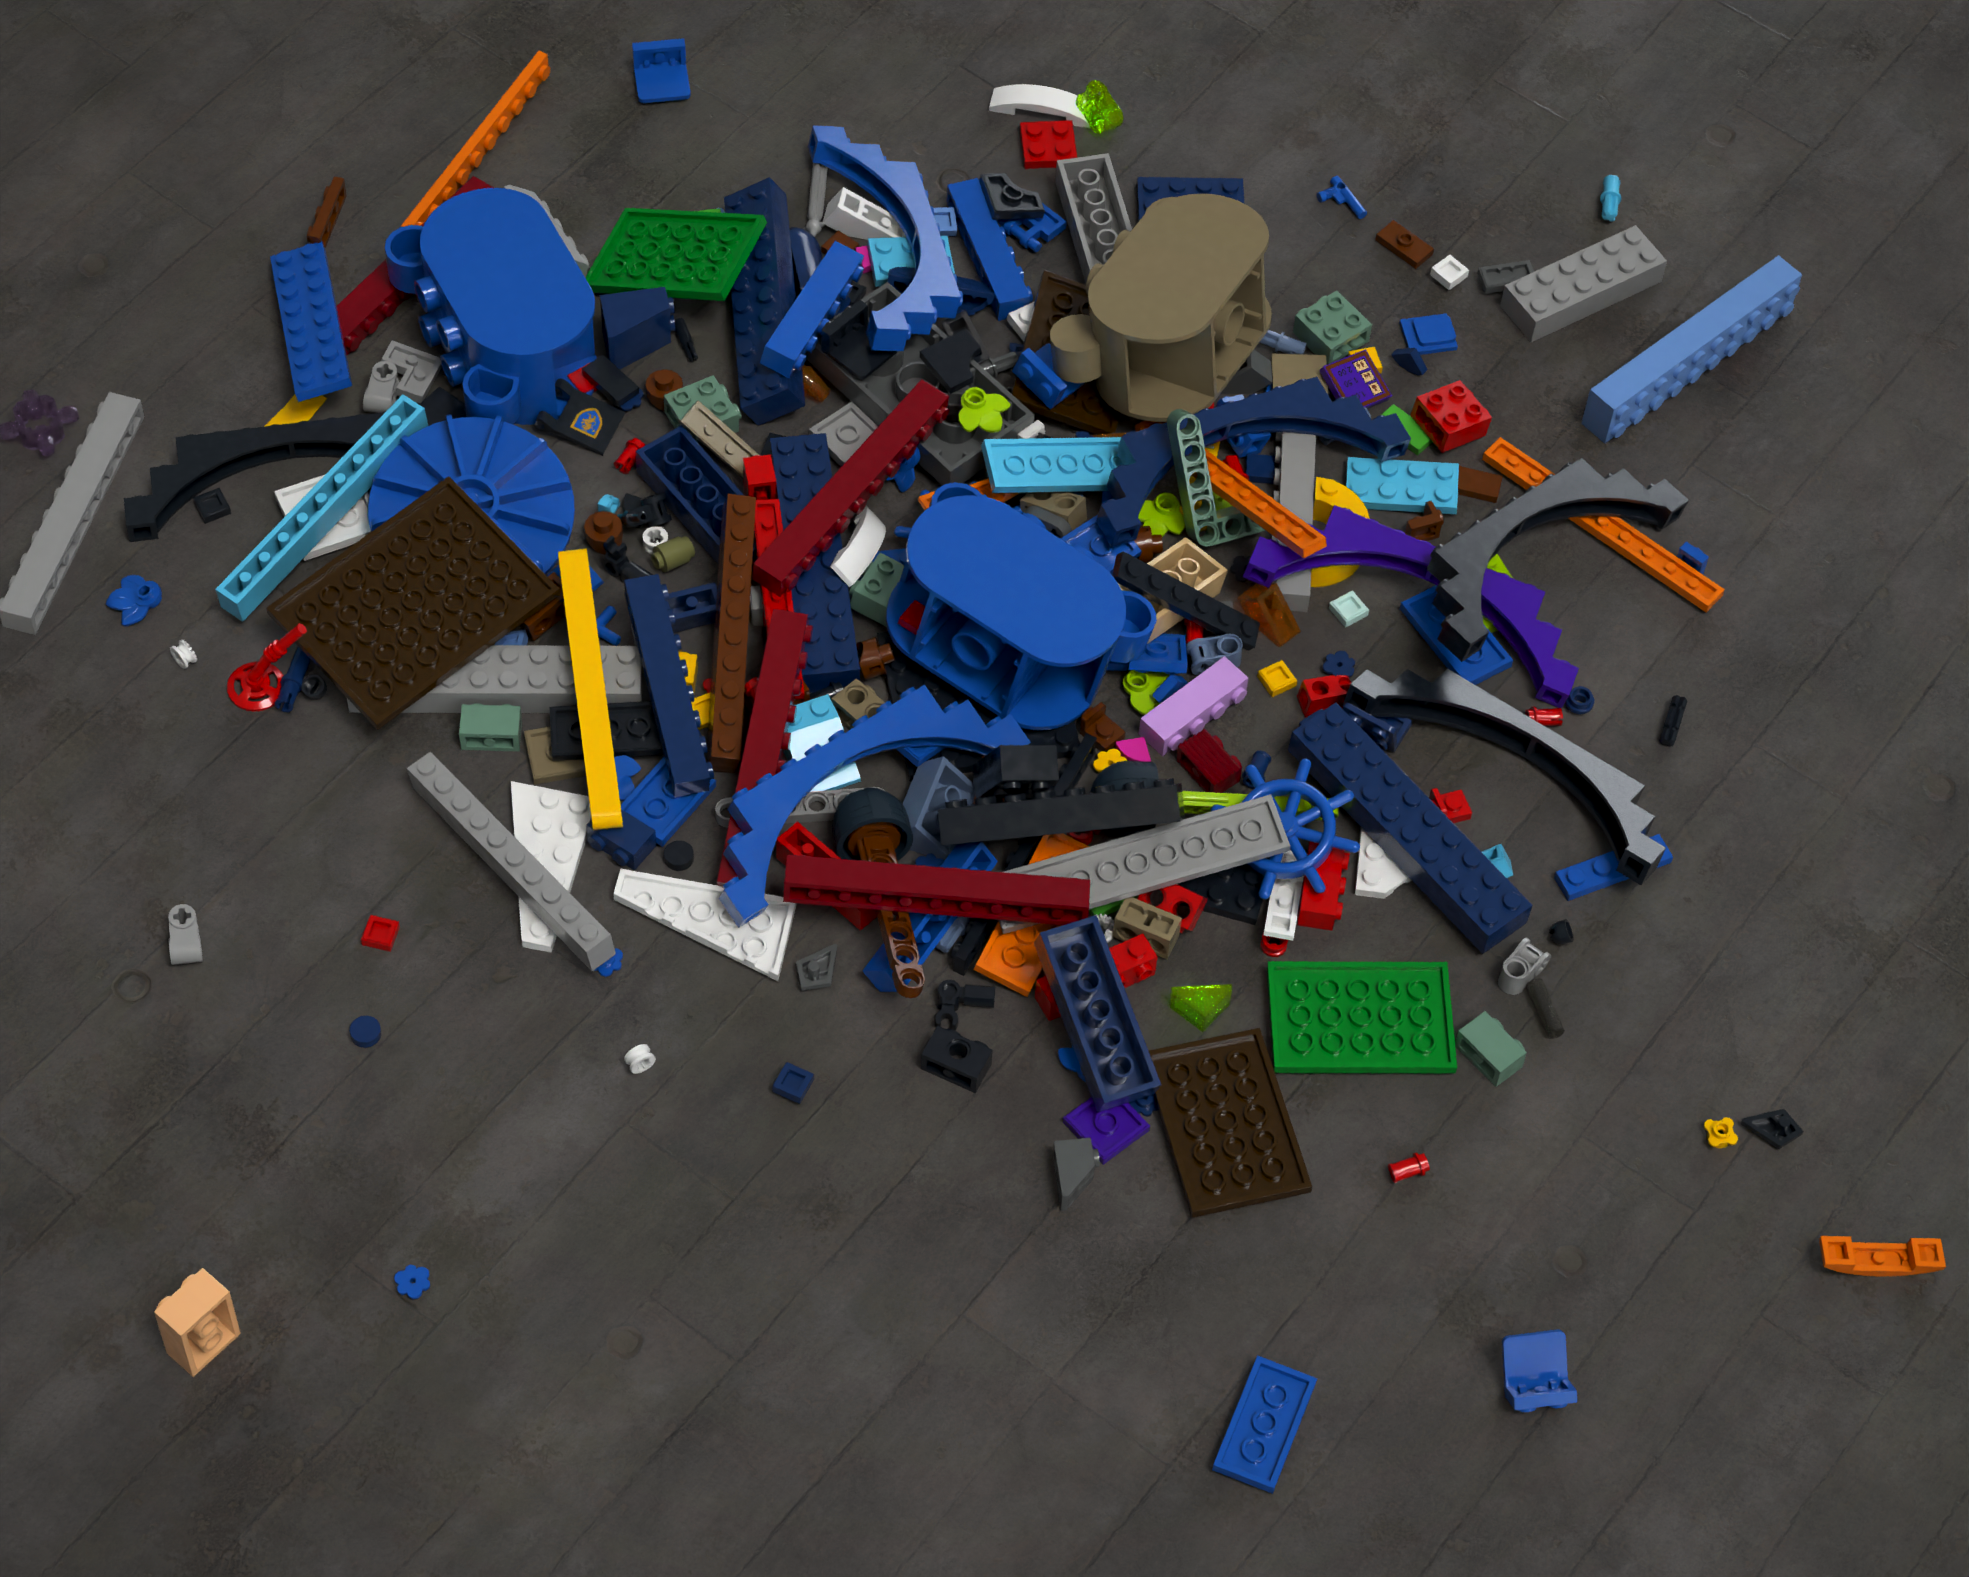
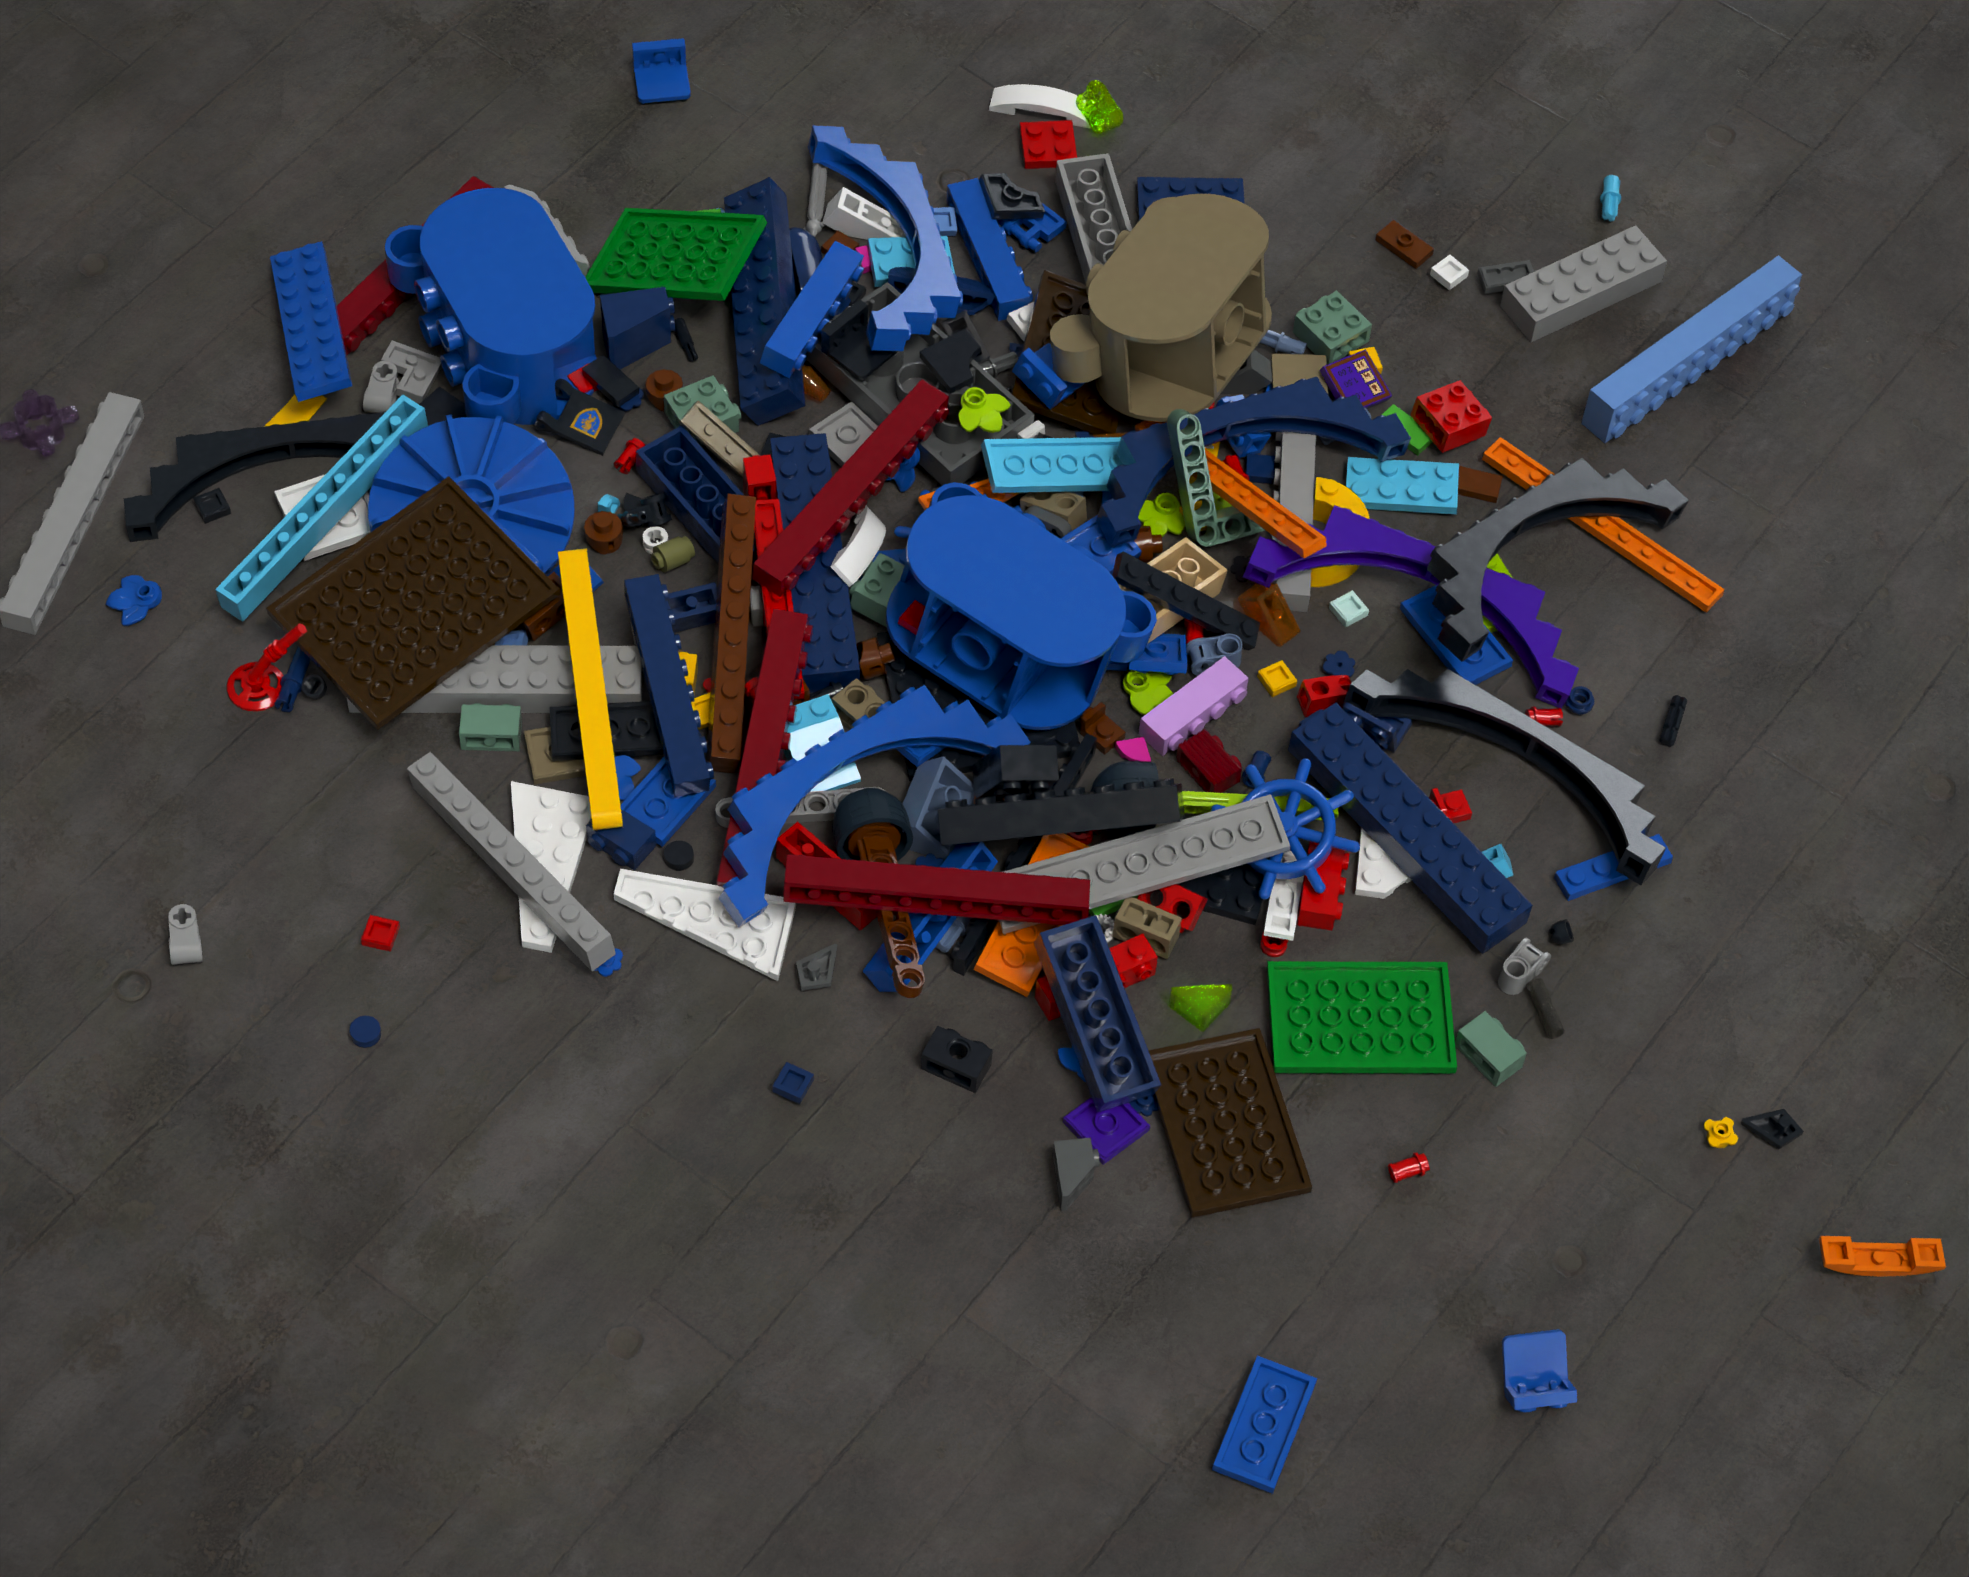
(182, 654): white bush -> none
(197, 1321): light nougat brick -> none
(328, 213): reddish brown plate -> none
(411, 1274): blue plant -> none
(482, 139): orange plate -> none
(604, 632): blue piece -> none
(618, 564): black bar -> none
(639, 1058): white bush -> none
(971, 995): black bar -> none
(1107, 758): yellow plant -> none
(1169, 687): blue tile -> none
(1342, 194): blue hose -> none
(1410, 360): dark blue tile -> none
(1426, 526): reddish brown bracket -> none
(1429, 333): blue piece -> none
(1693, 556): blue plate -> none

